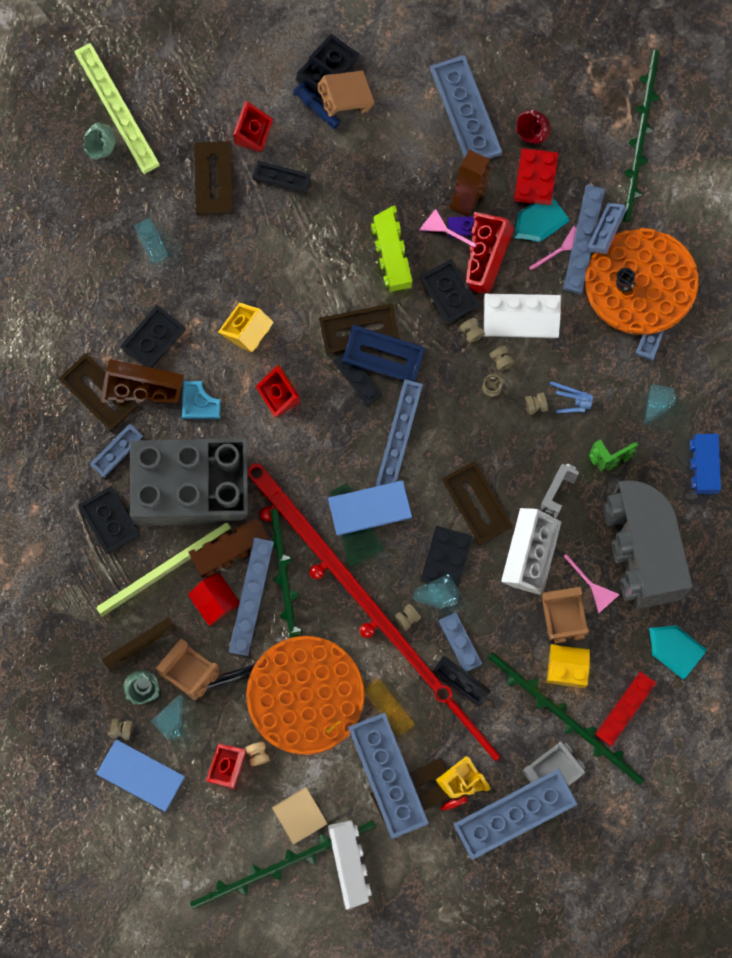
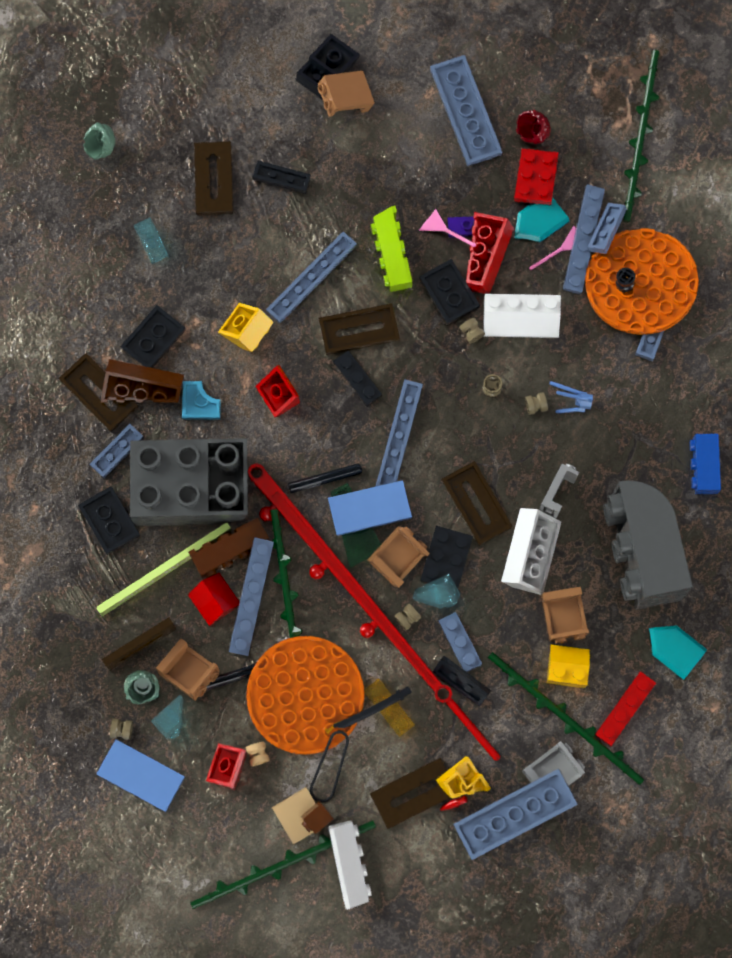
(117, 108): yellowish green plate -> none
(252, 128): red slope -> none
(310, 100): dark blue pin -> none
(311, 277): none -> sand blue plate
(316, 818): none -> reddish brown brick
(324, 478): none -> black axle
(339, 770): none -> black piece
(361, 336): dark blue piece -> none
(388, 775): sand blue plate -> none
(398, 555): none -> medium nougat panel
(399, 695): none -> black sword
(471, 183): reddish brown wedge -> none
(502, 358): dark tan wheel -> none
(602, 596): bright pink piece -> none
(604, 460): bright green bracket -> none
(658, 402): clear light blue slope -> none

